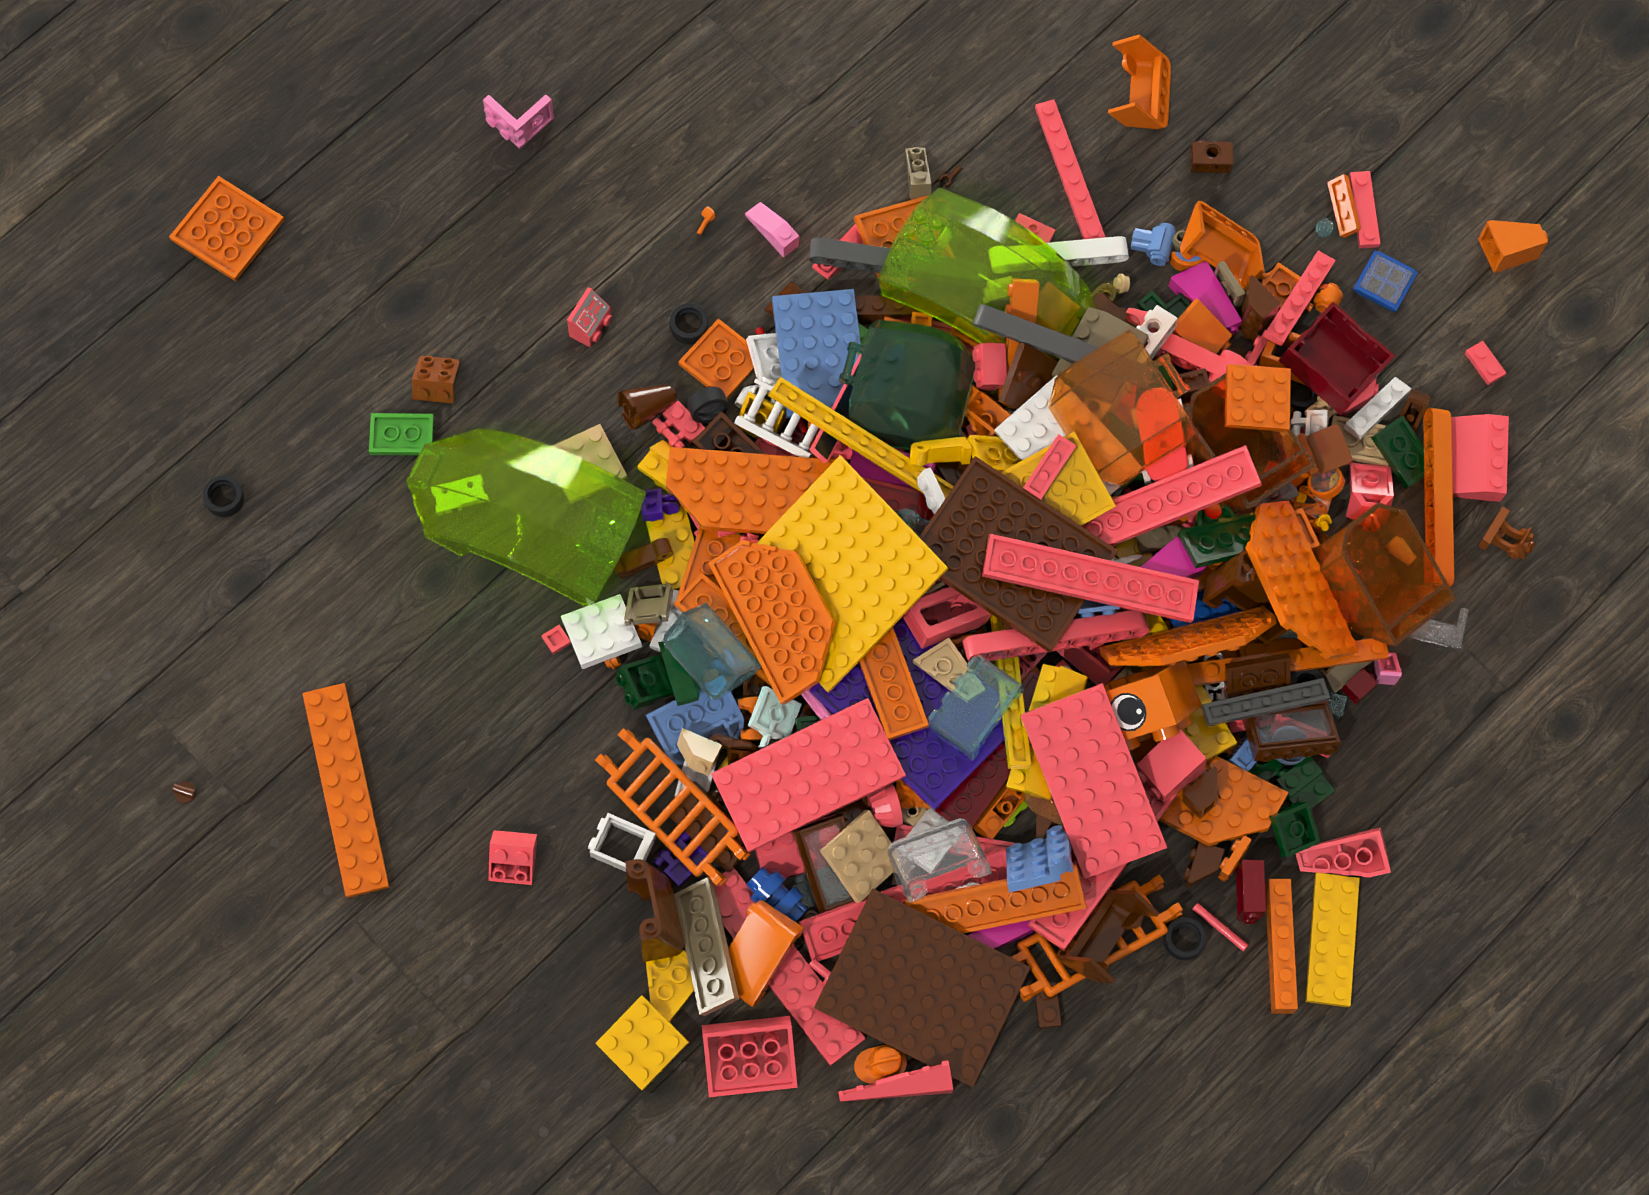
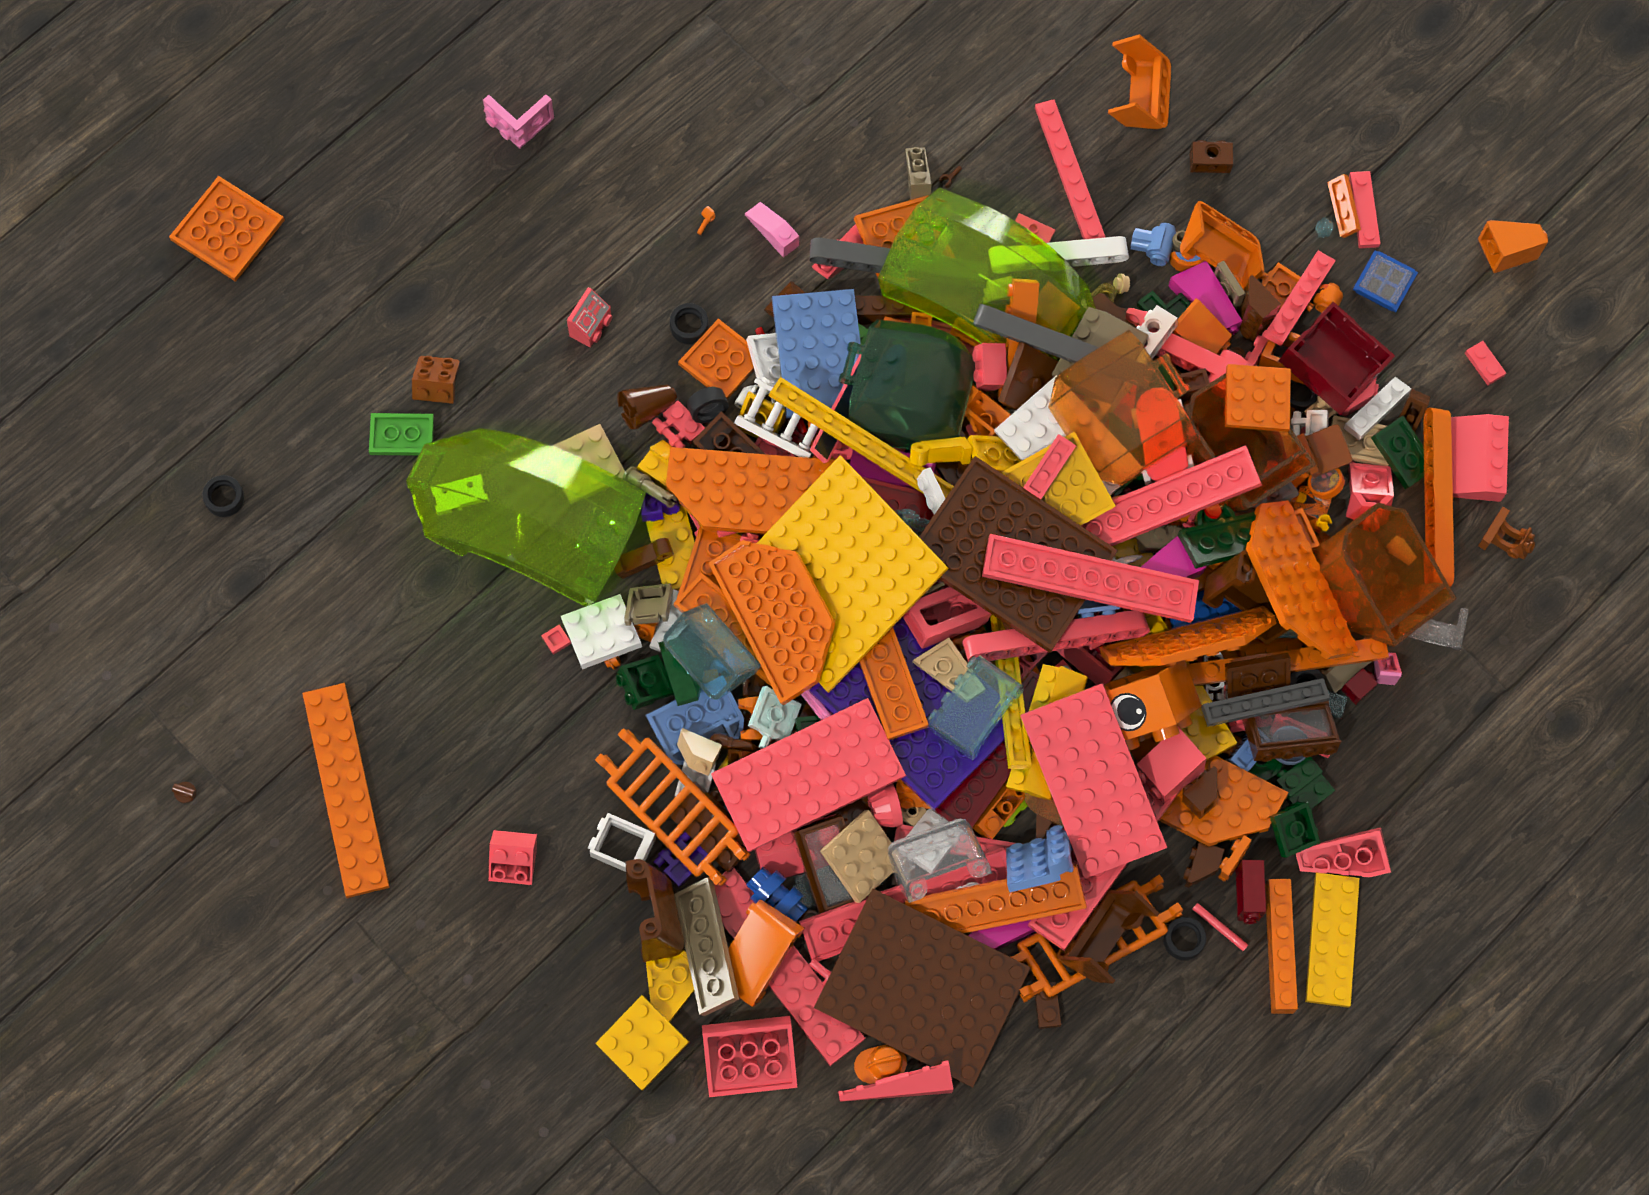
(644, 483): none -> dark tan pin

